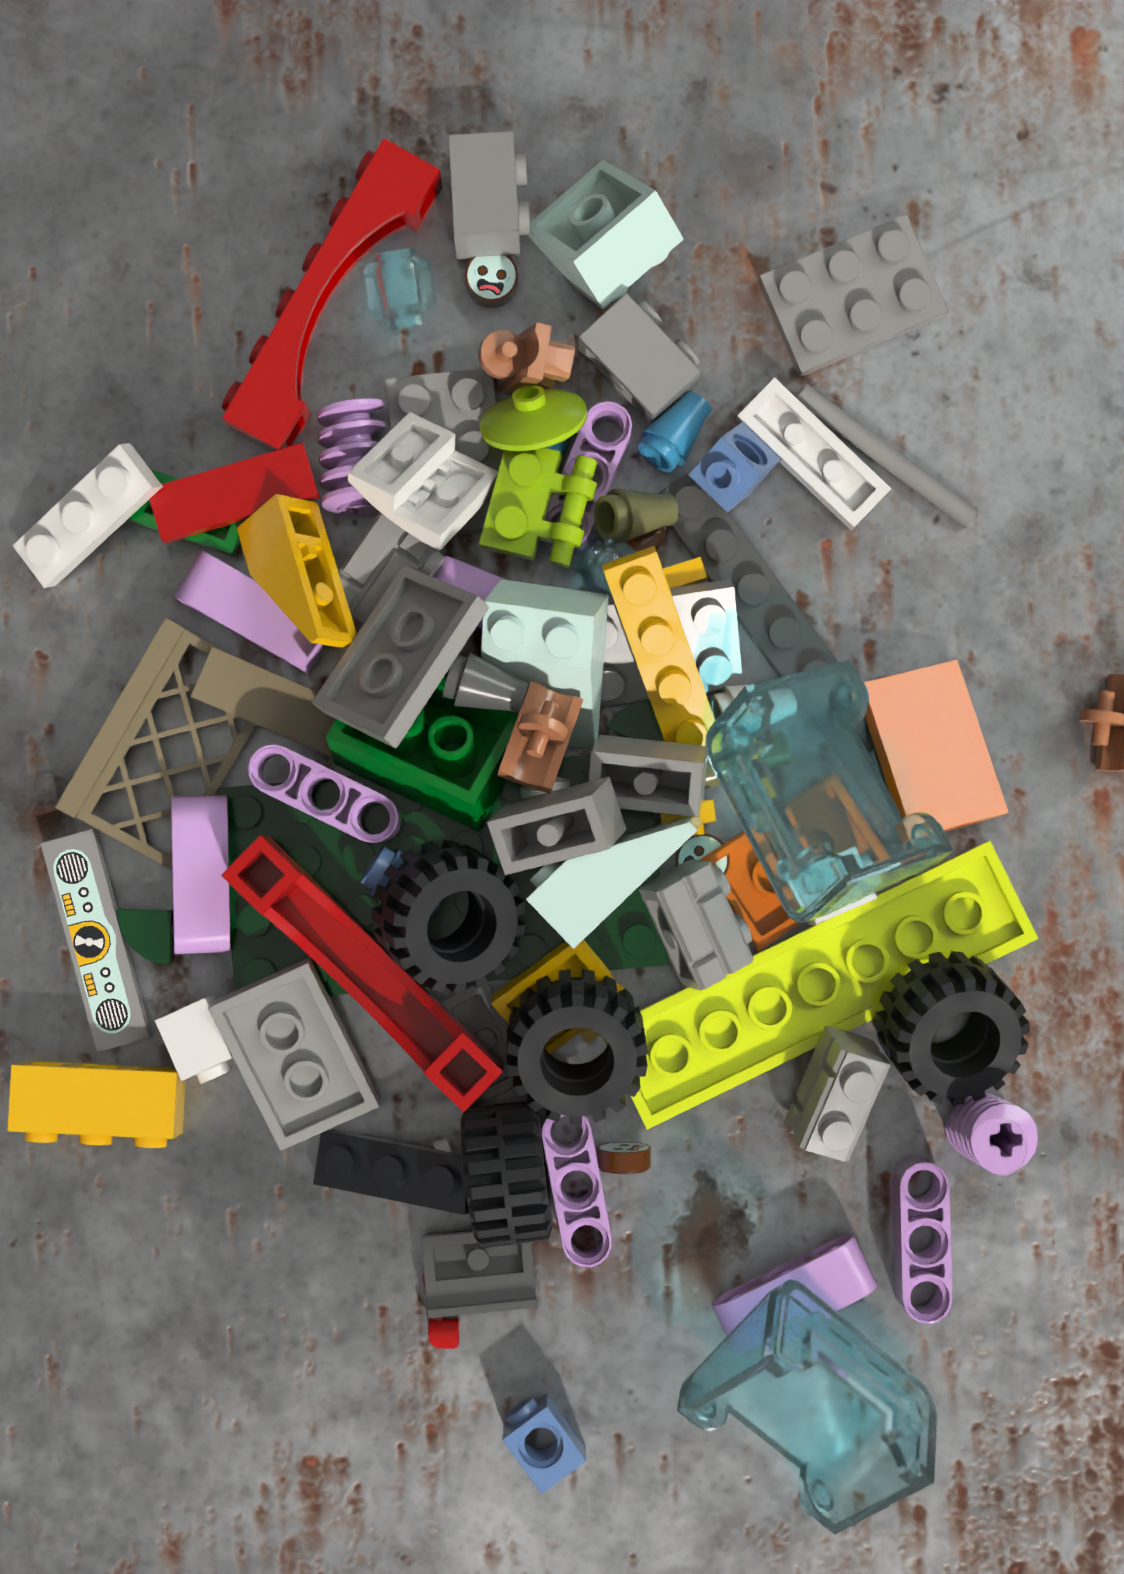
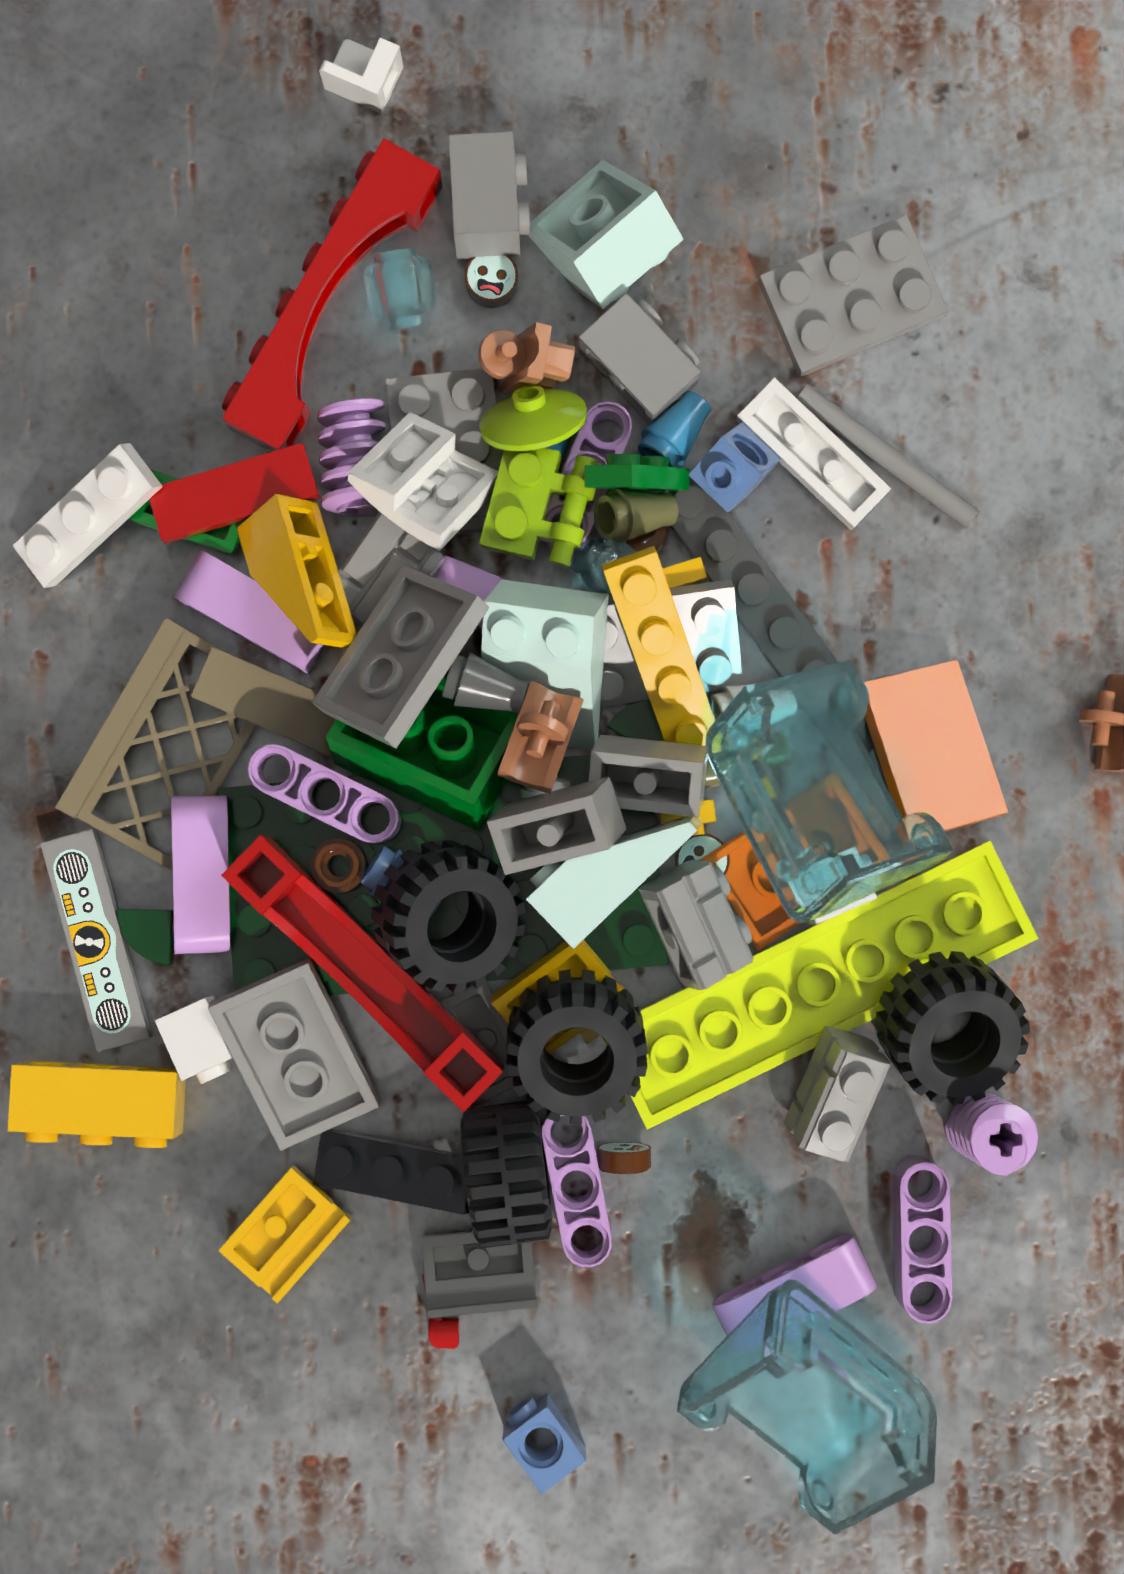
(285, 1234): none -> yellow plate
(321, 860): none -> reddish brown plate
(364, 73): none -> white panel
(637, 474): none -> green plate

